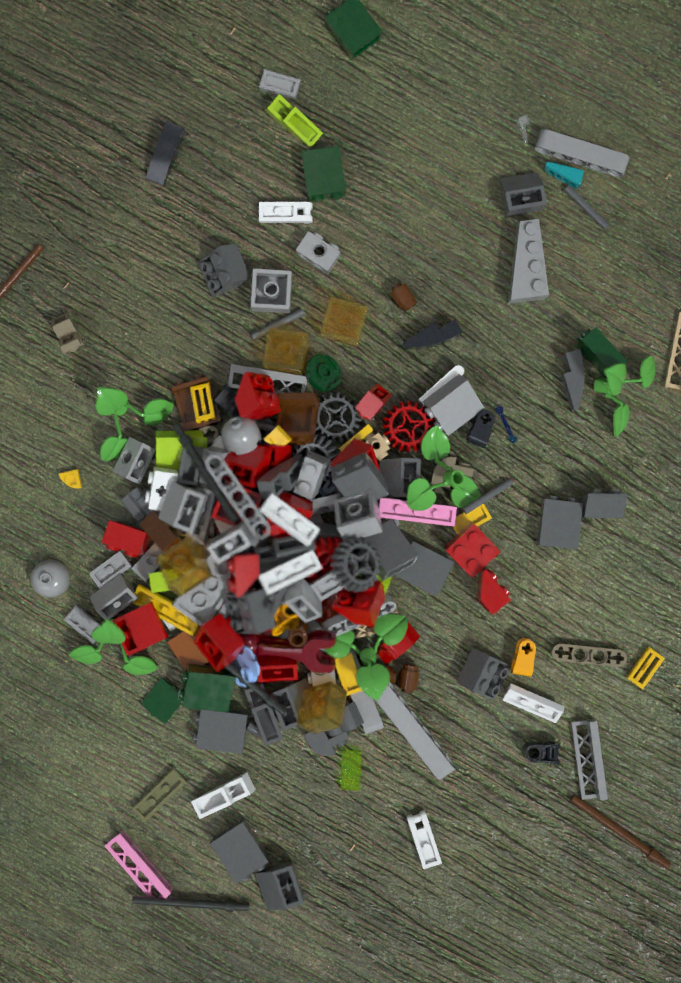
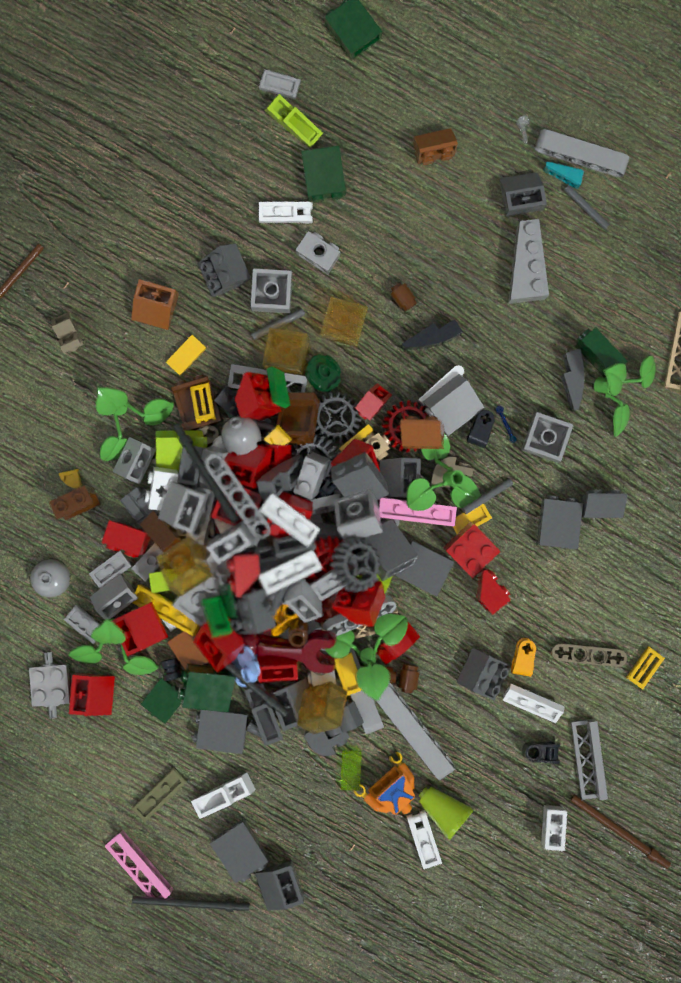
(50, 685): none -> light grey plate
(75, 503): none -> reddish brown panel
(91, 694): none -> red slope
(154, 304): none -> dark orange slope
(165, 153): black slope -> none
(171, 669): none -> black wheel
(186, 355): none -> yellow tile
(216, 616): none -> green tile
(228, 600): none -> dark green piece
(278, 387): none -> green tile
(392, 791): none -> orange torso
(422, 433): none -> dark orange slope
(435, 146): none -> dark orange slope
(444, 810): none -> lime cone
(547, 437): none -> light grey brick
(554, 827): none -> white brick

